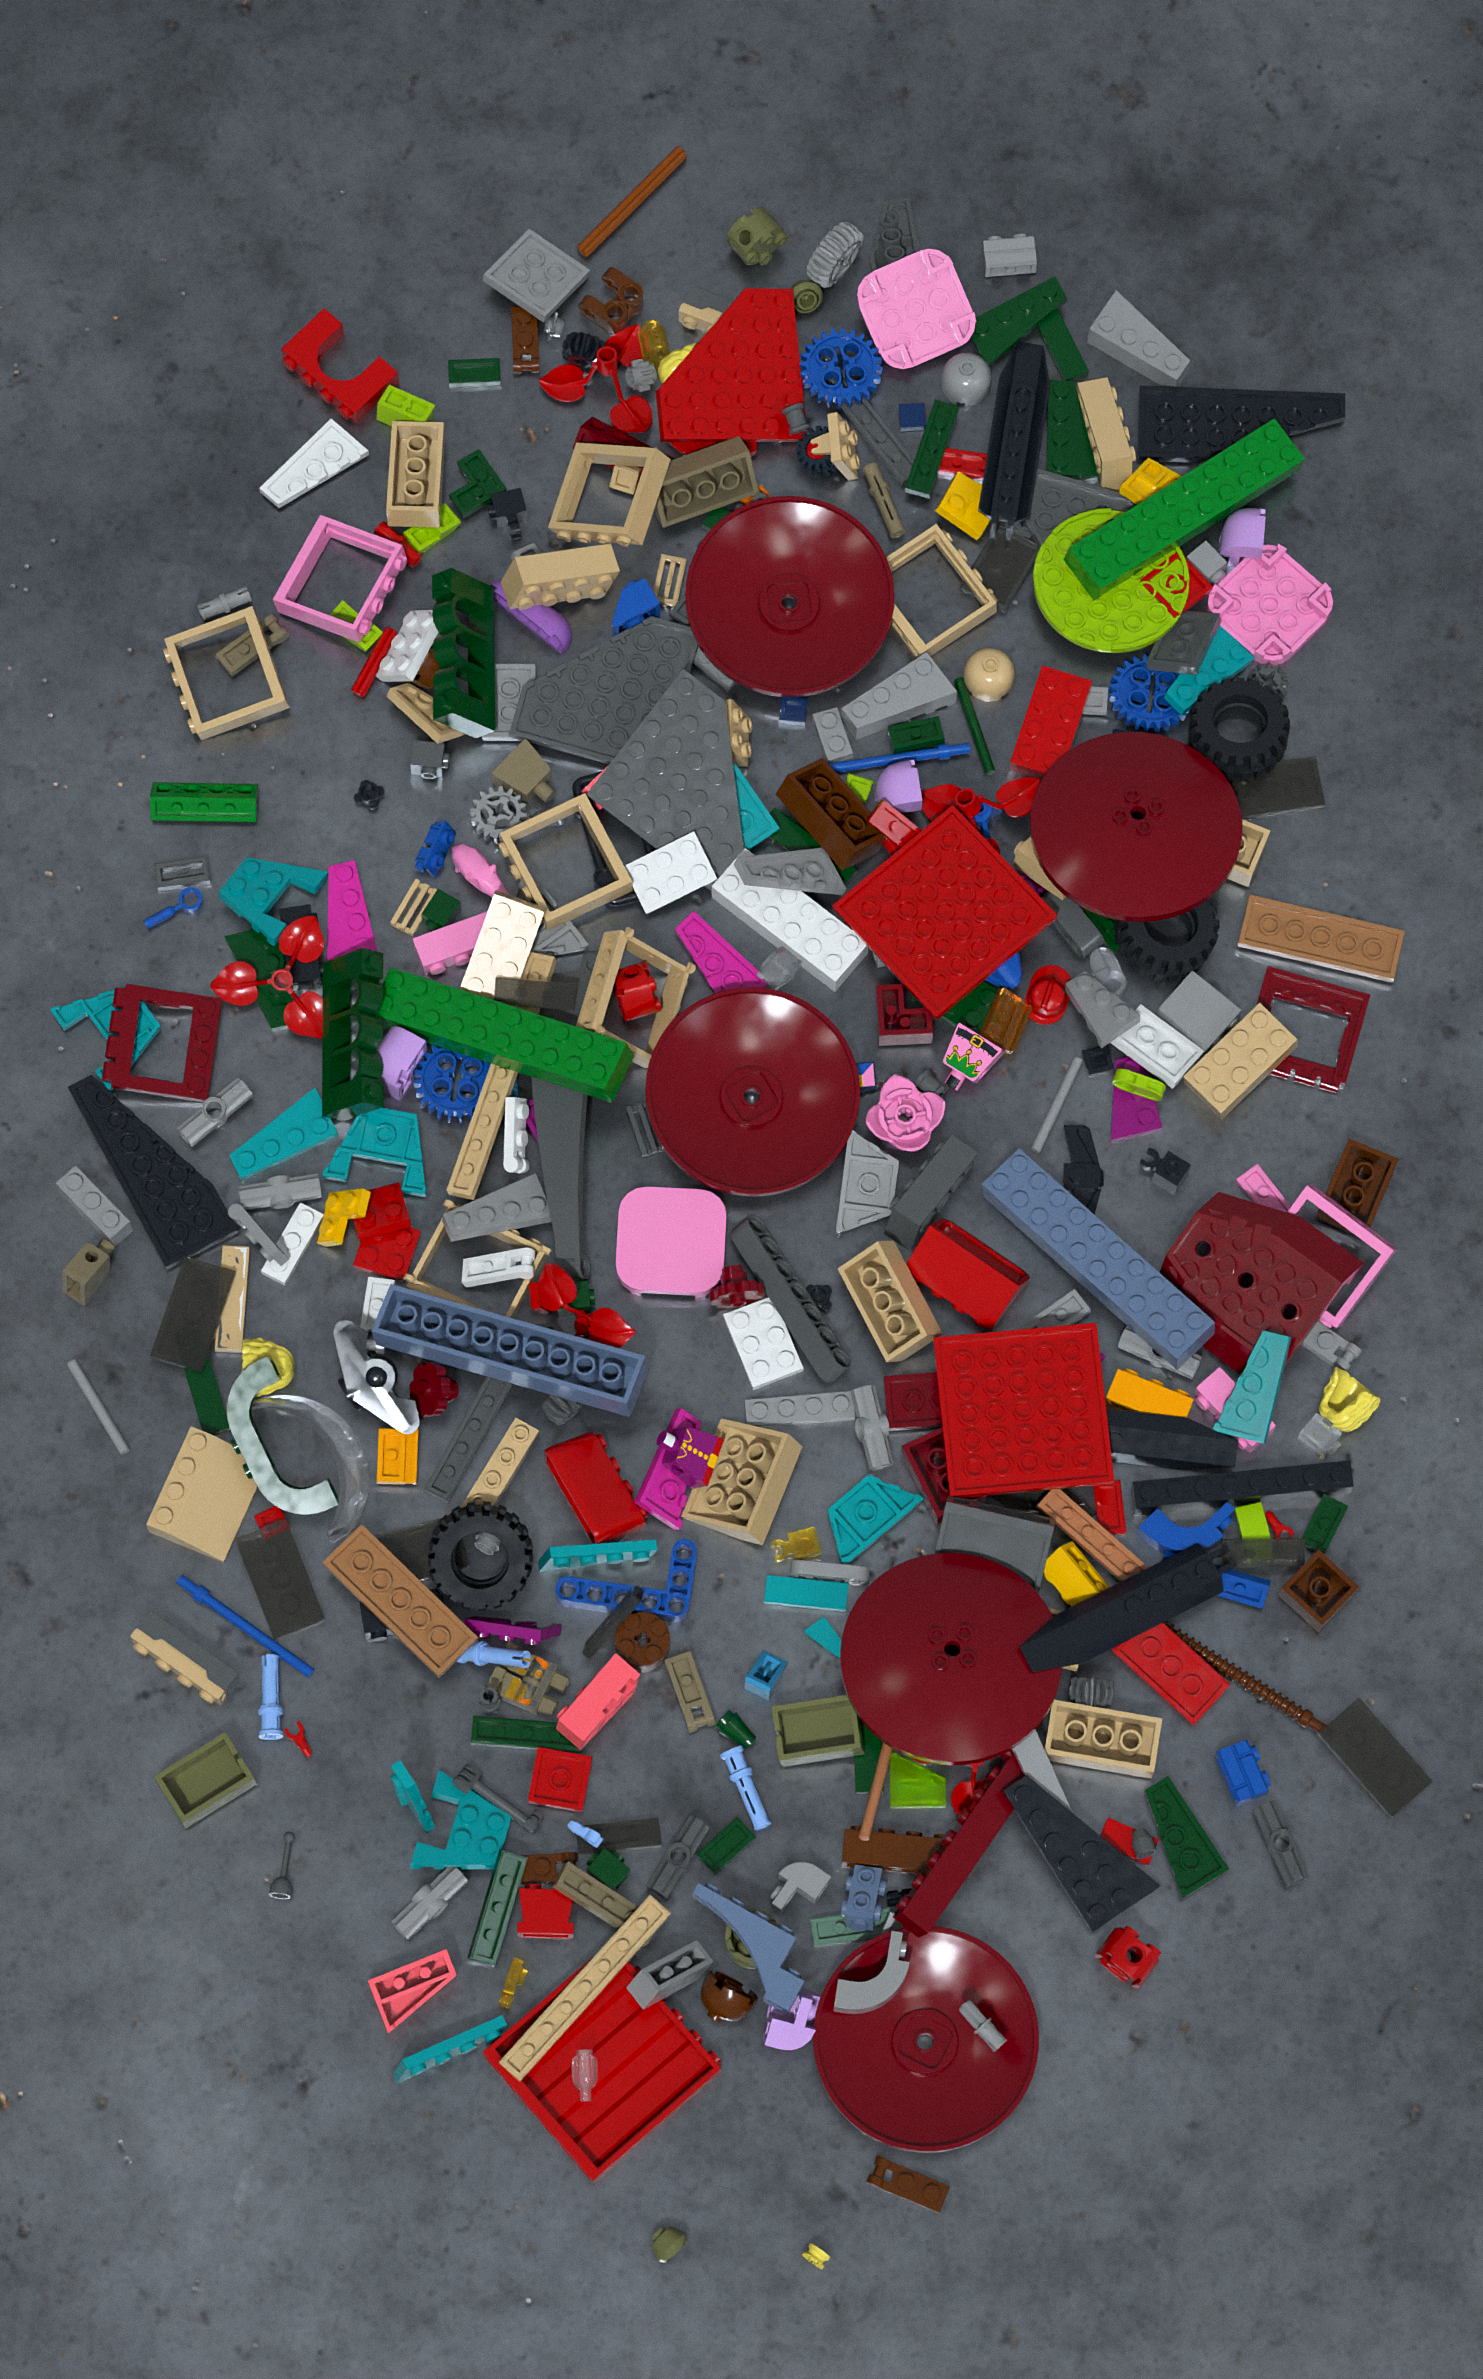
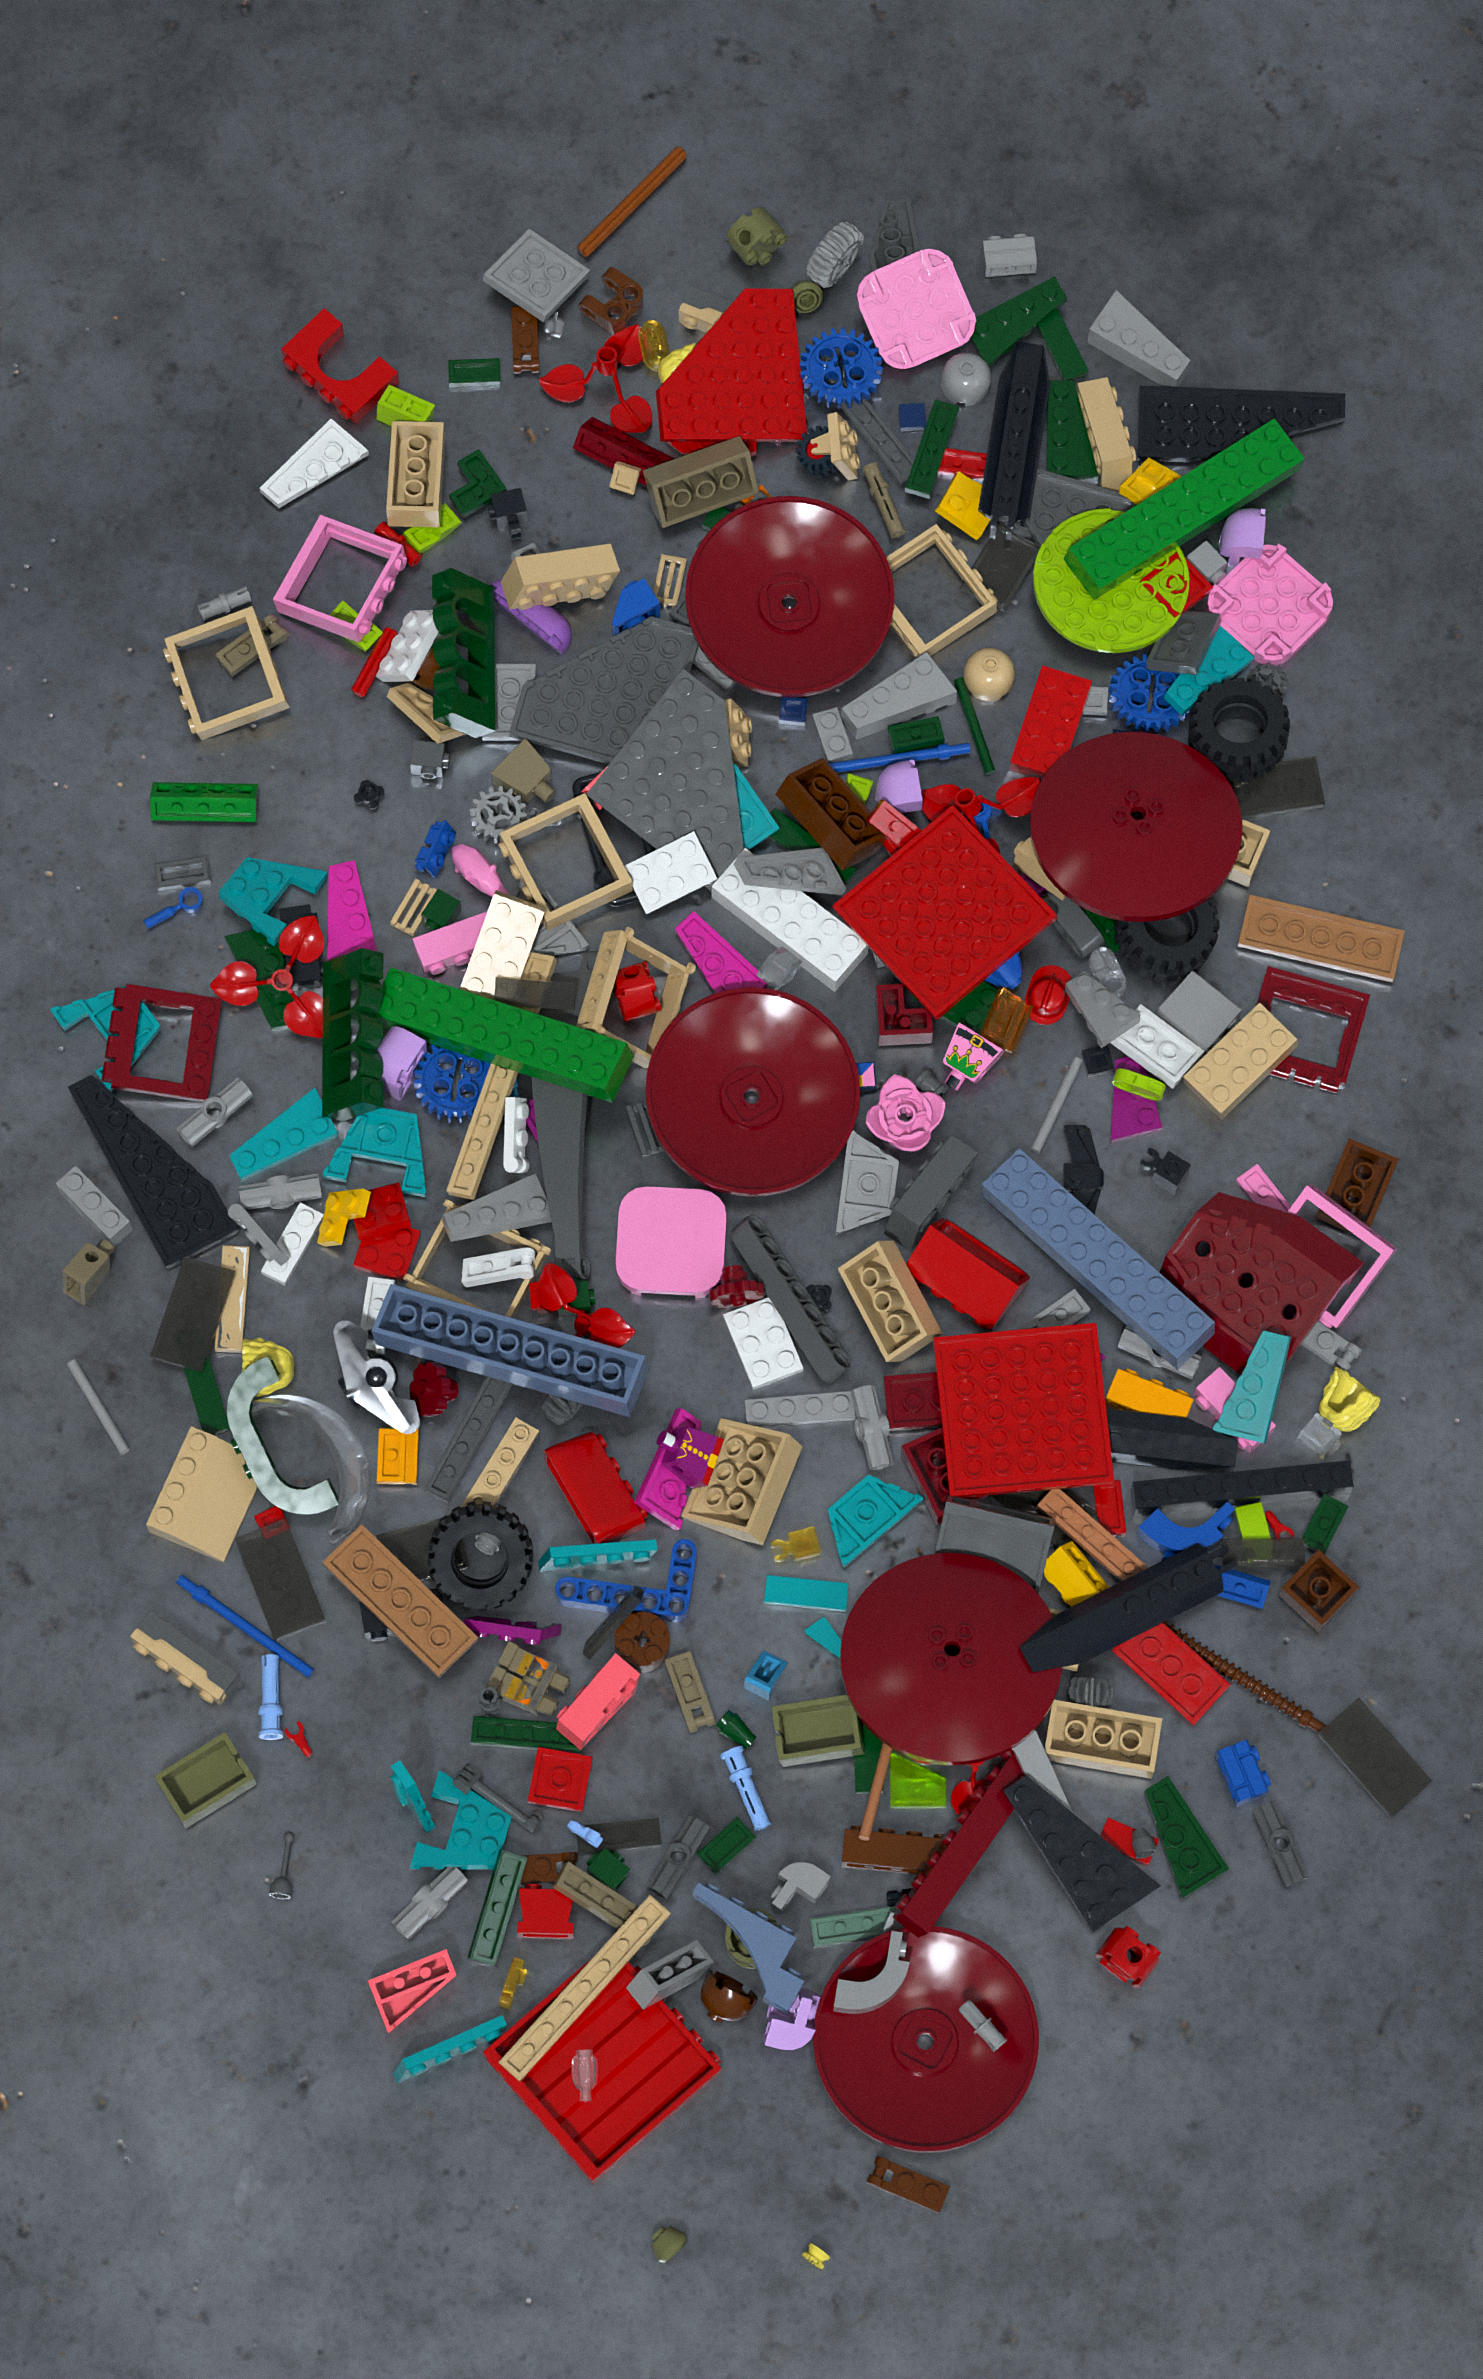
(482, 1653): light blue pin -> none
(581, 349): black gear -> none
(640, 375): light grey gear -> none
(643, 503): tan window -> none
(796, 419): dark grey bush -> none
(830, 1572): light grey beam -> none
(863, 1904): sand blue brick -> none

